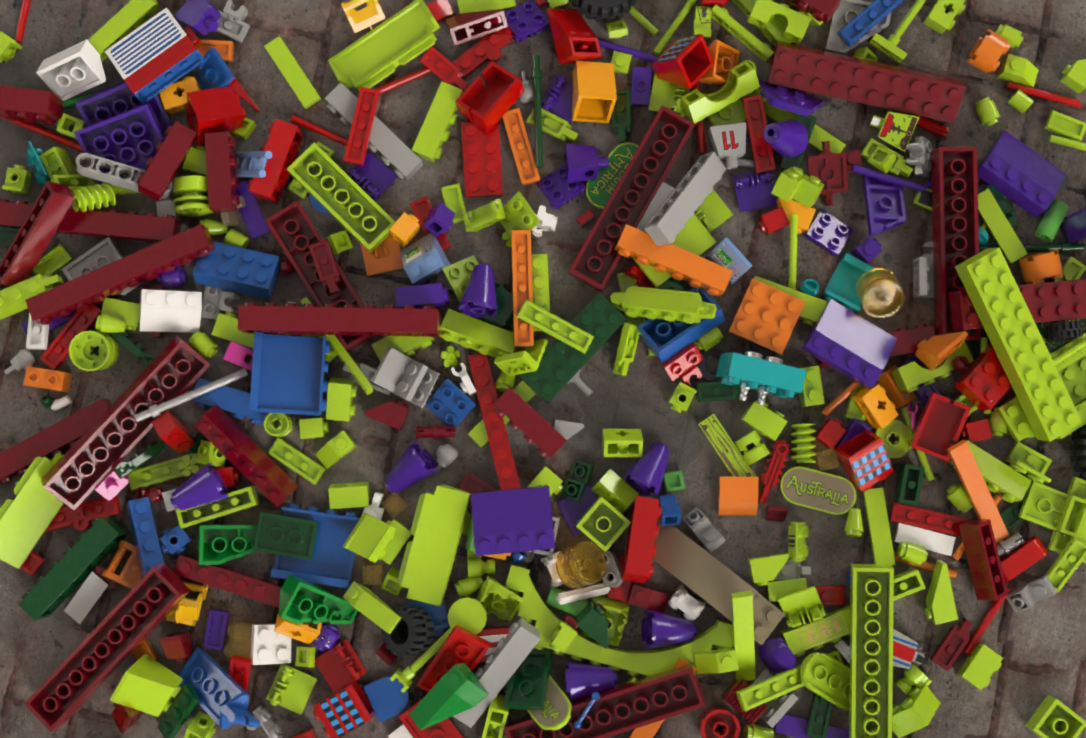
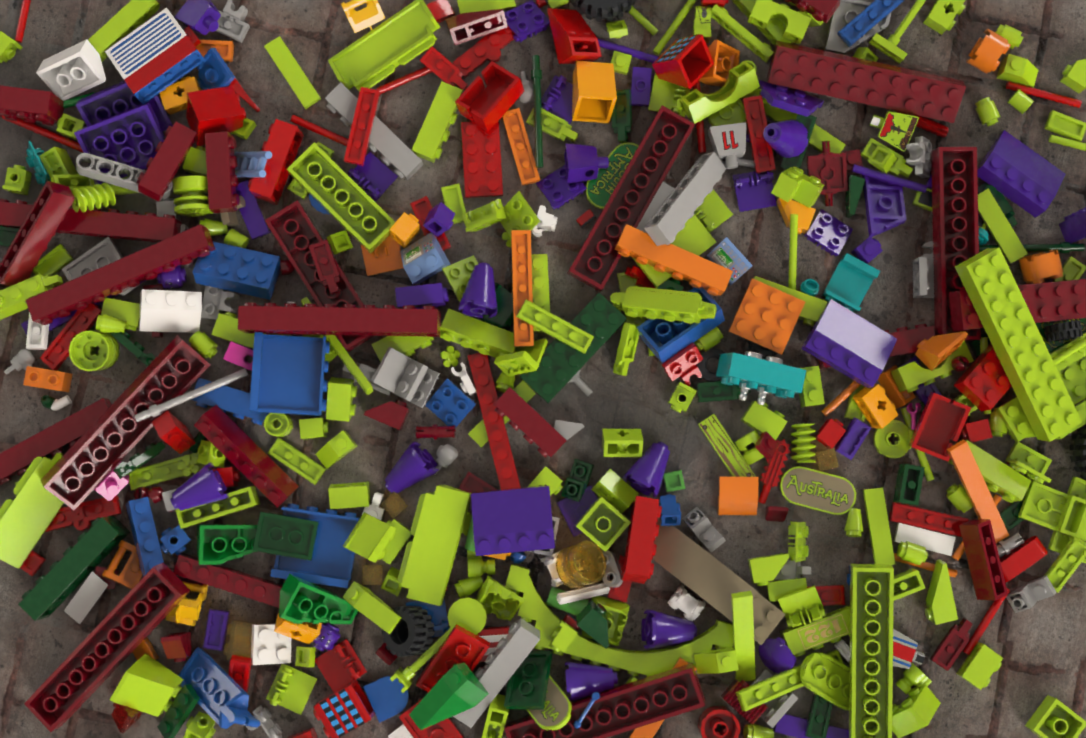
(647, 598): dark red slope -> none
(767, 445): none -> dark red plate
(773, 221): red brick -> none
(855, 187): none -> dark green slope
(865, 460): red slope -> none
(880, 293): clear yellow wheel -> none
(1051, 220): bright green pin -> none

